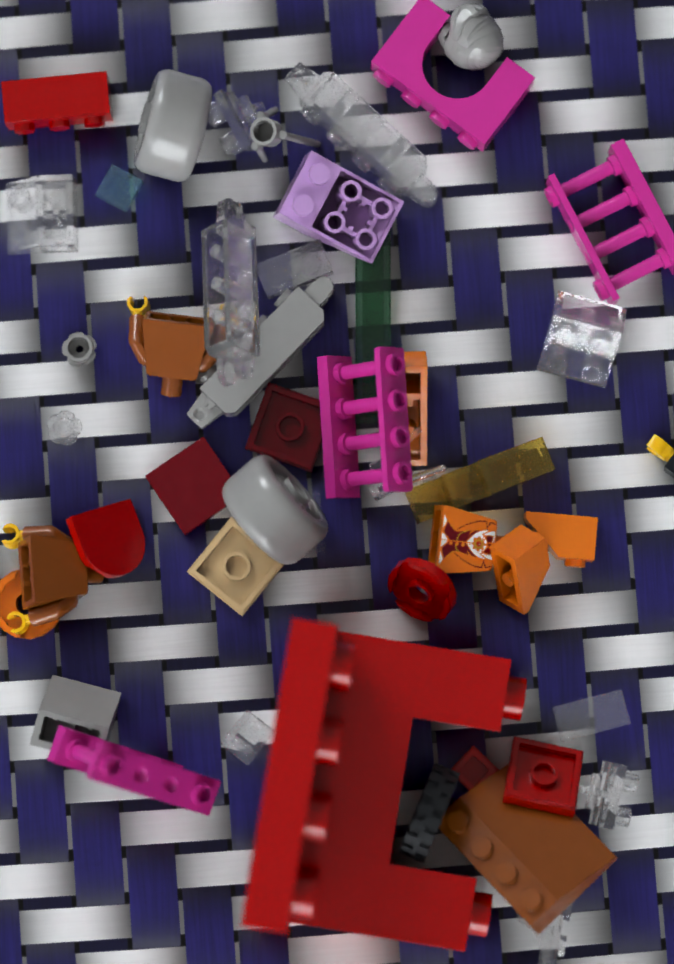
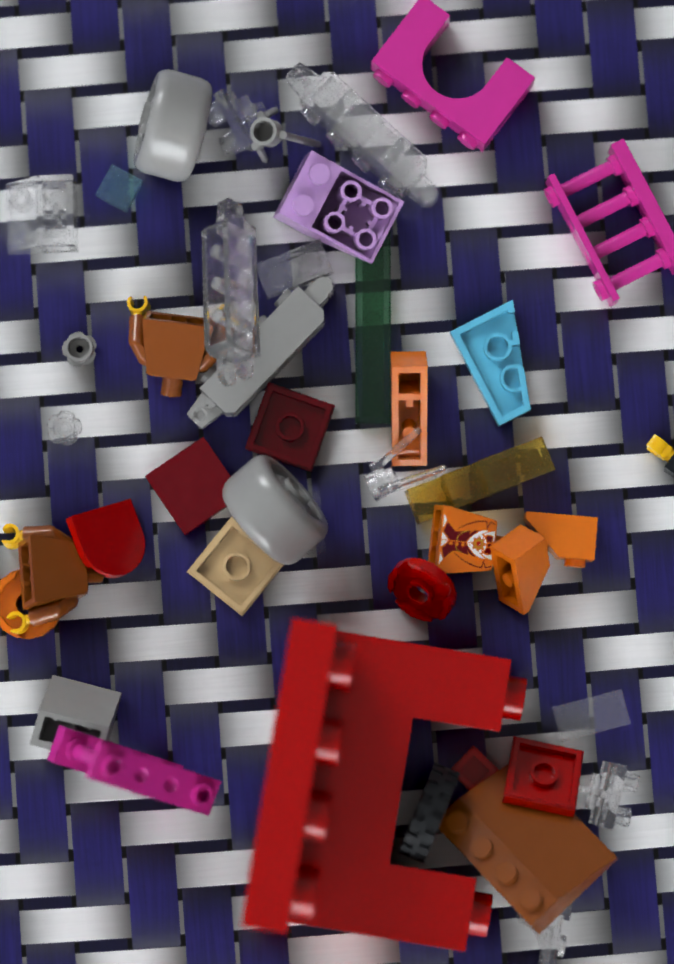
(57, 102): red brick -> none
(247, 737): clear slope -> none
(339, 427): dark pink fence -> none
(473, 37): light grey hair -> none
(495, 361): none -> medium azure wing
(582, 339): clear slope -> none

